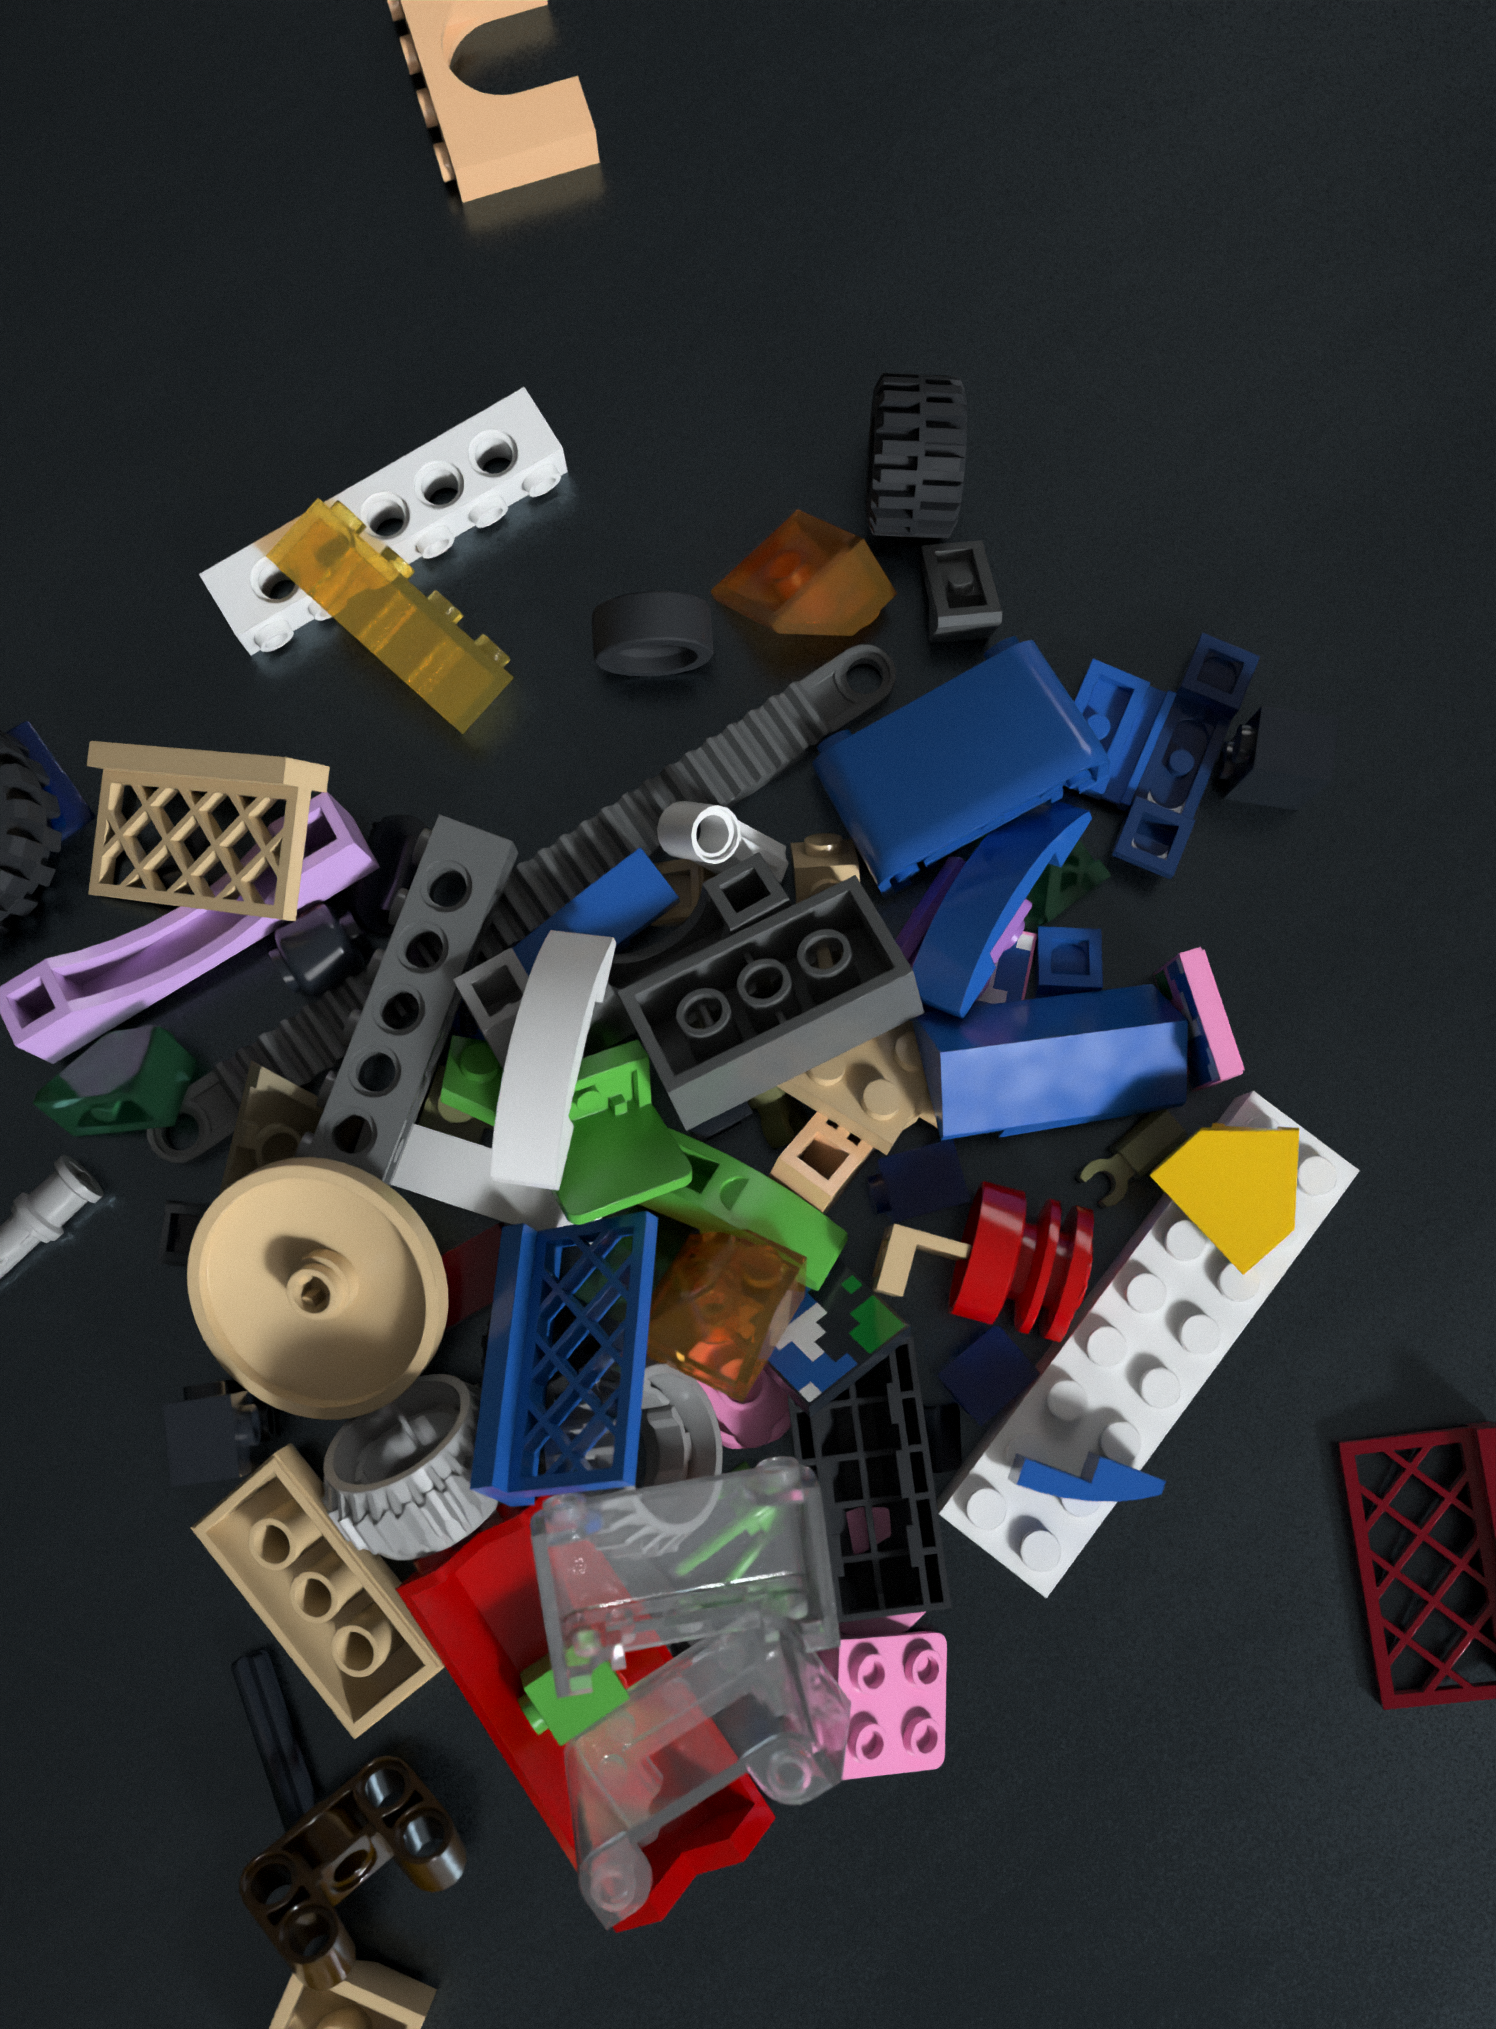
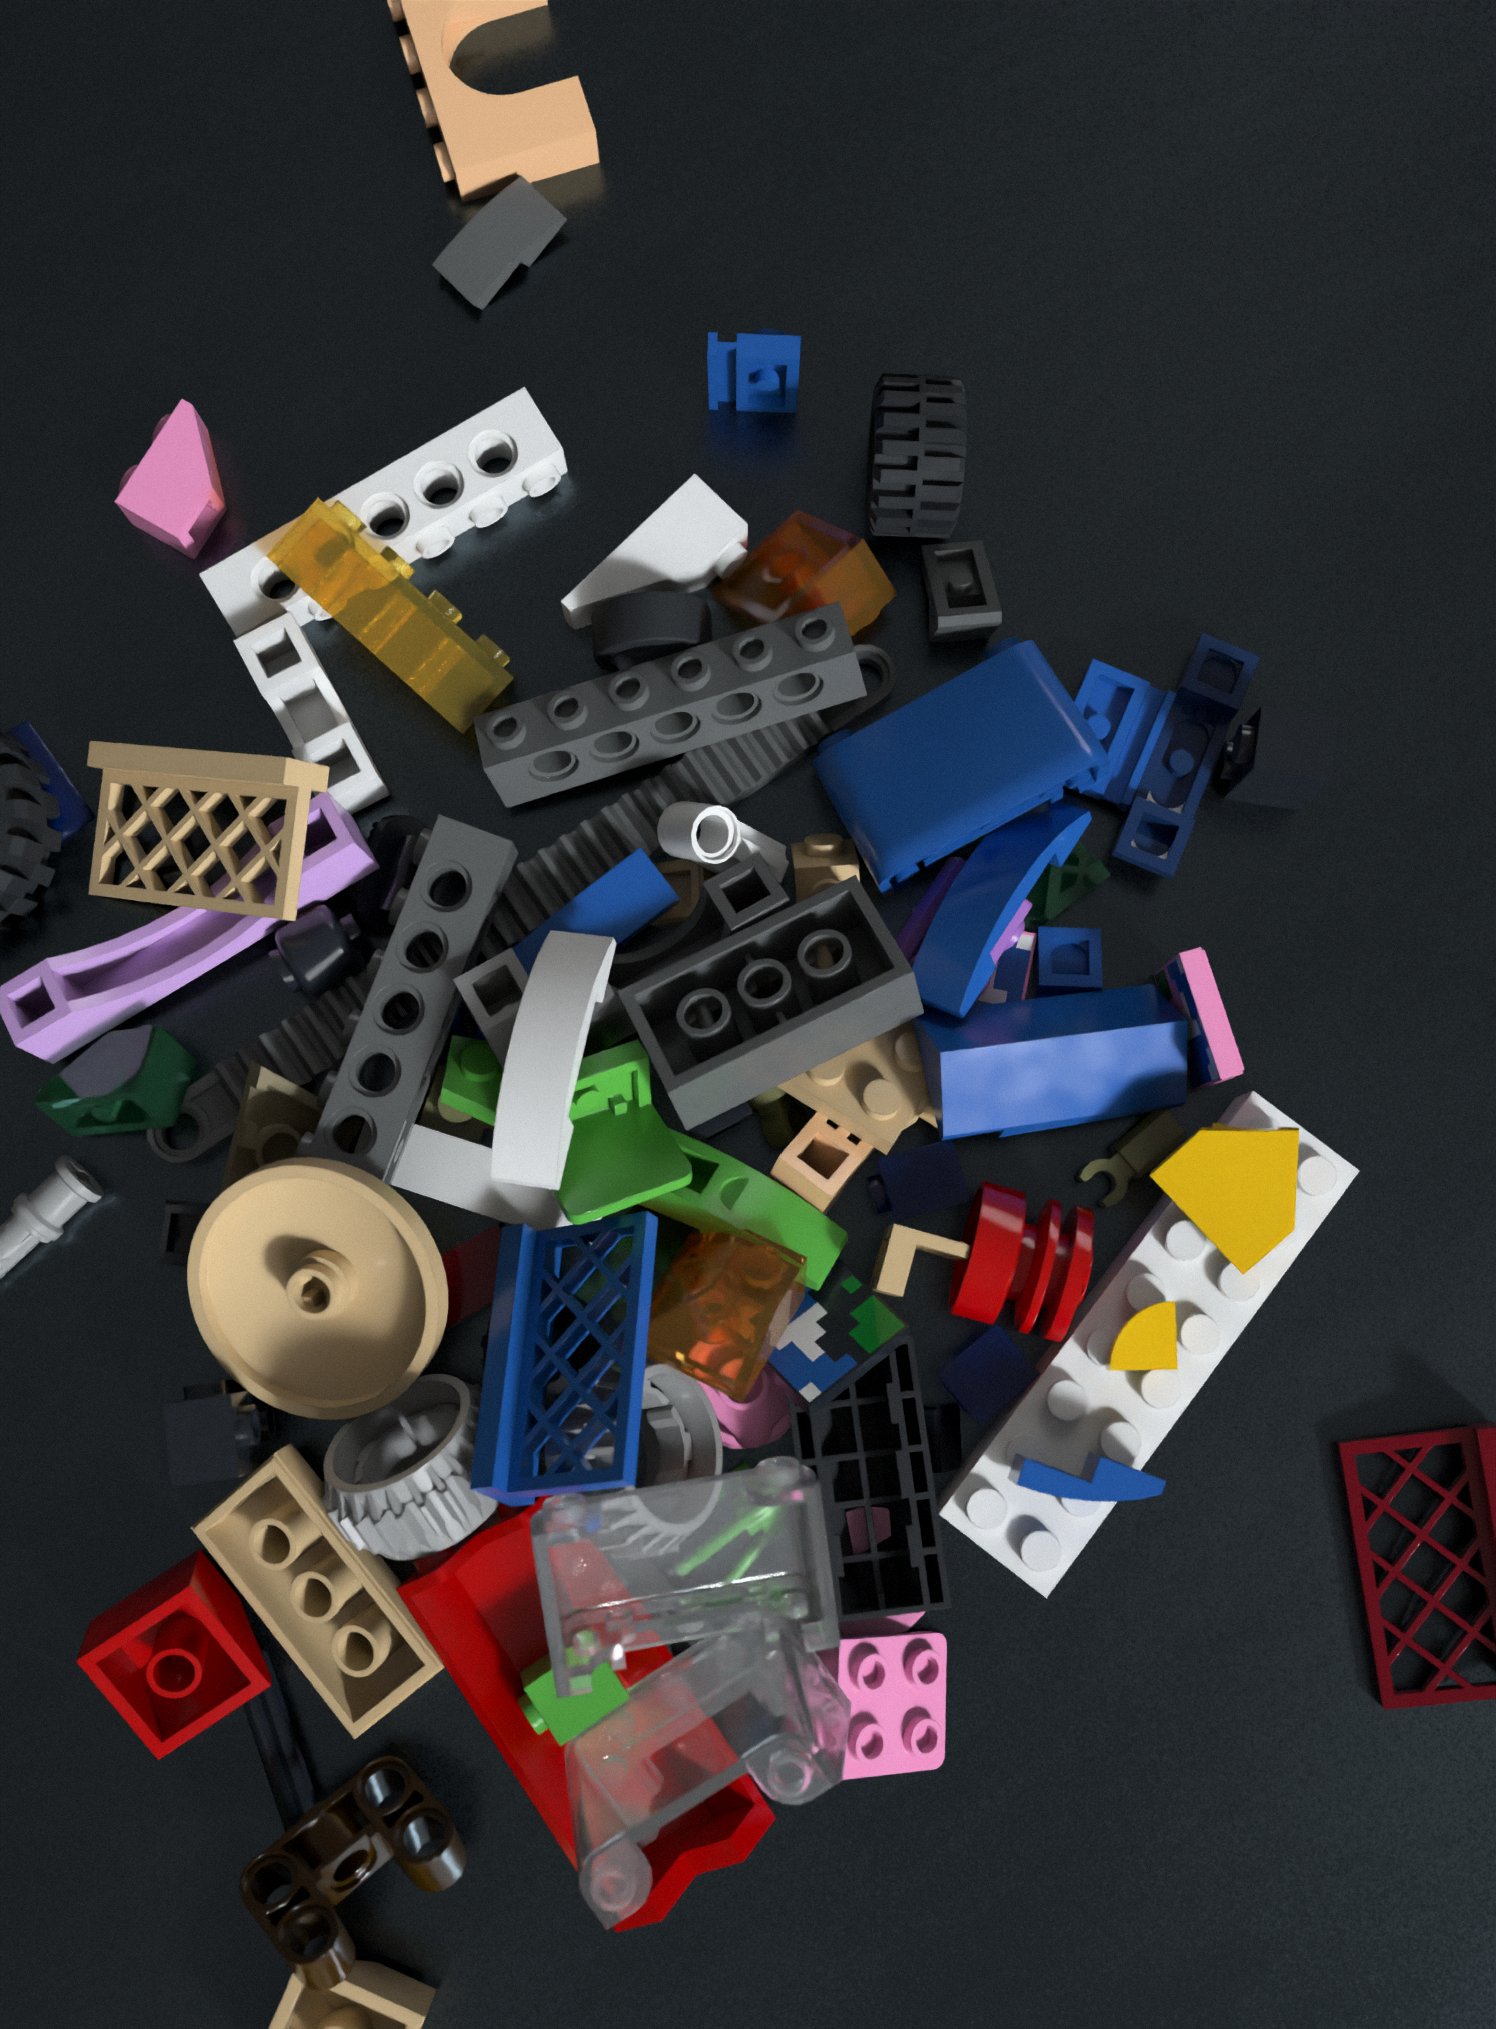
(175, 1655): none -> red slope
(176, 484): none -> bright pink slope
(311, 710): none -> white arch
(496, 240): none -> dark grey slope
(670, 705): none -> dark grey brick
(672, 550): none -> white slope
(755, 371): none -> blue plate
(1146, 1340): none -> yellow tile

